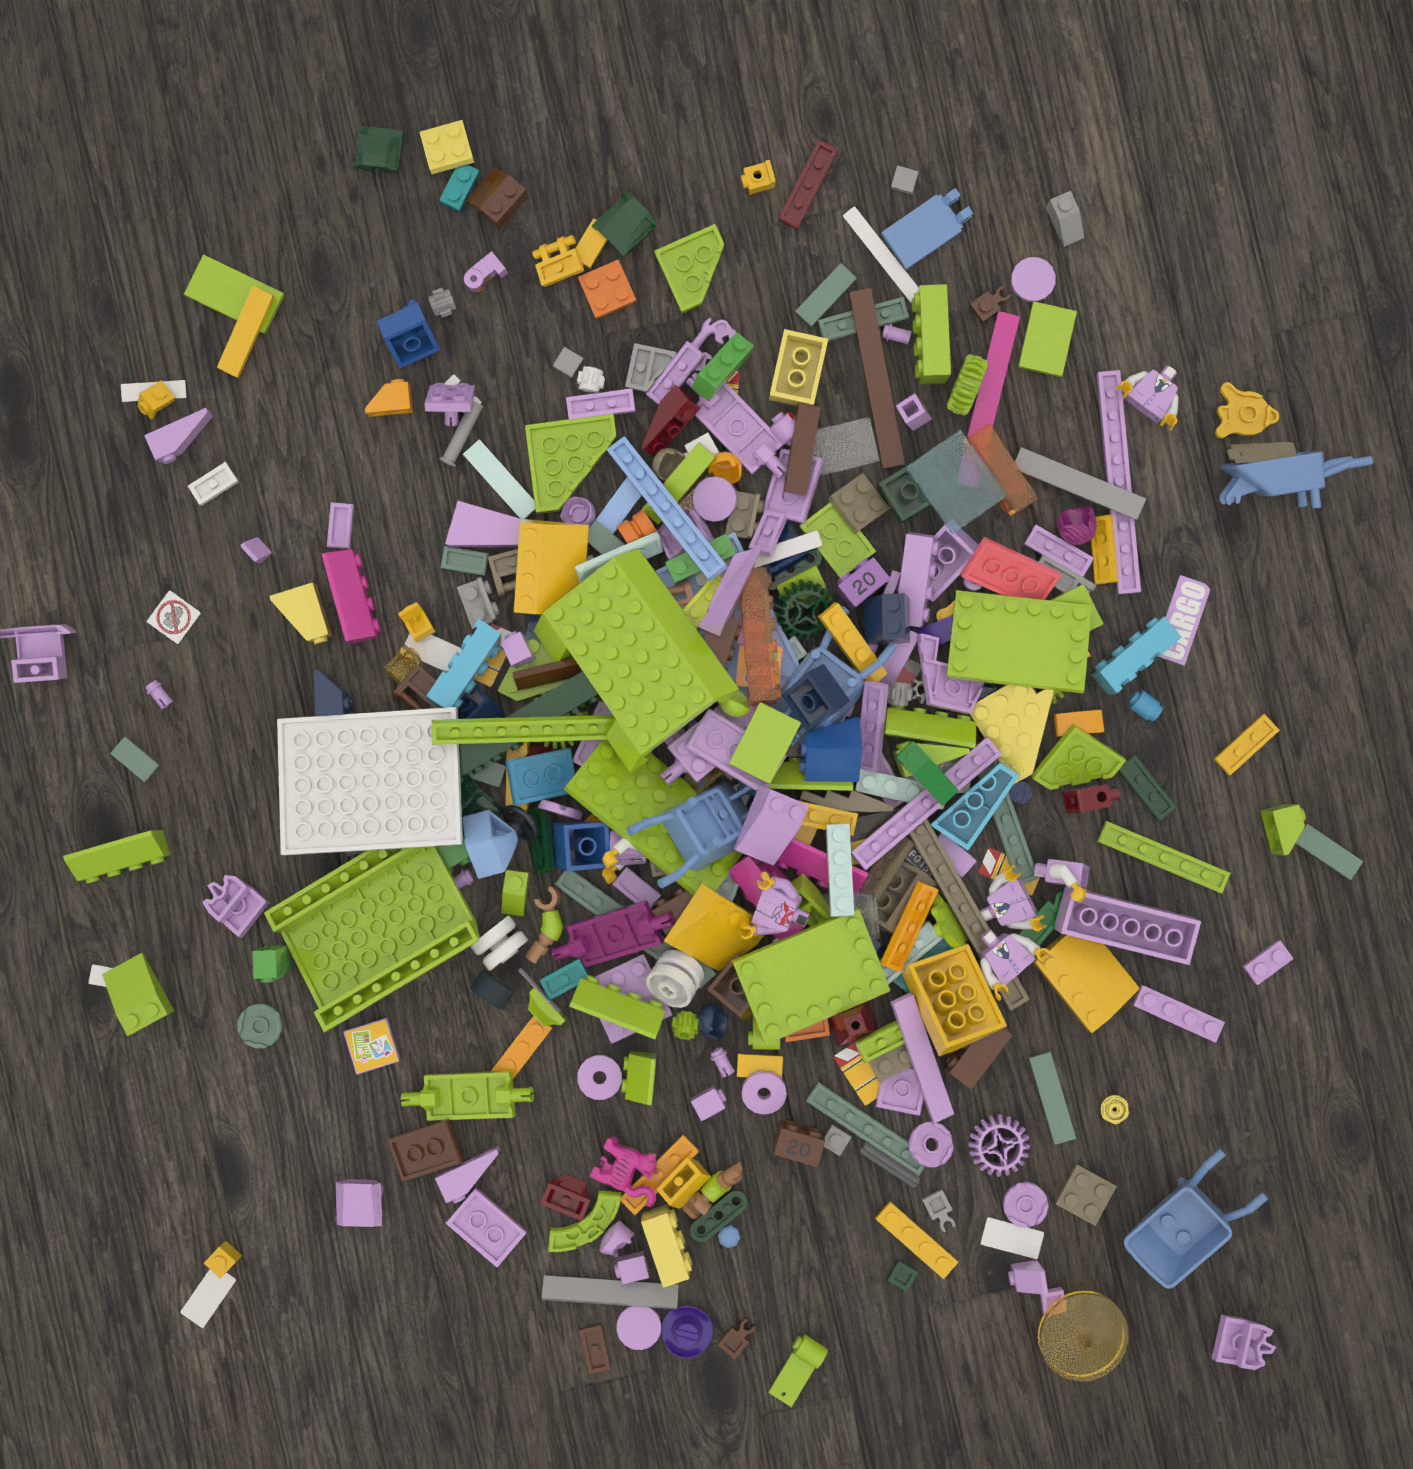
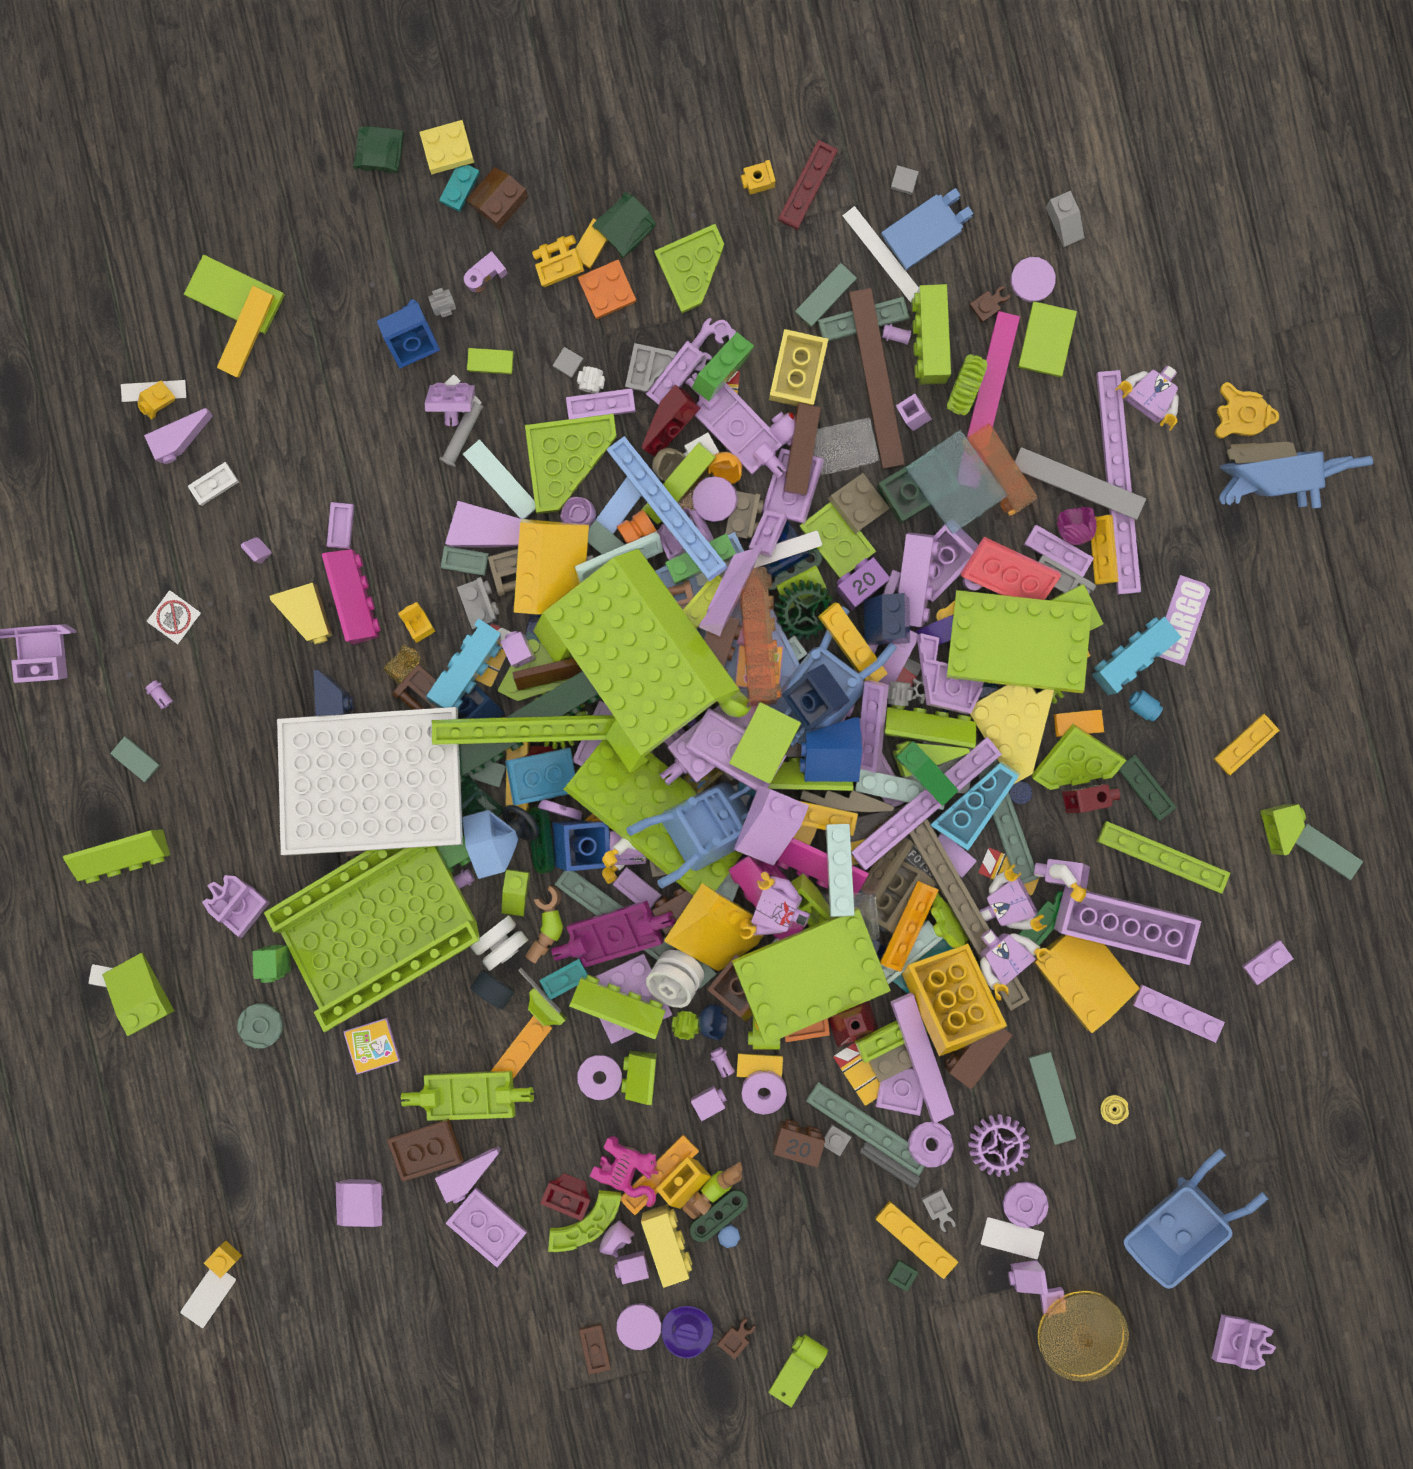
(391, 400): light orange slope -> none
(434, 651): white sticker -> none
(490, 361): none -> lime tile
(609, 1292): light grey tile -> none
(1085, 1194): dark tan plate -> none

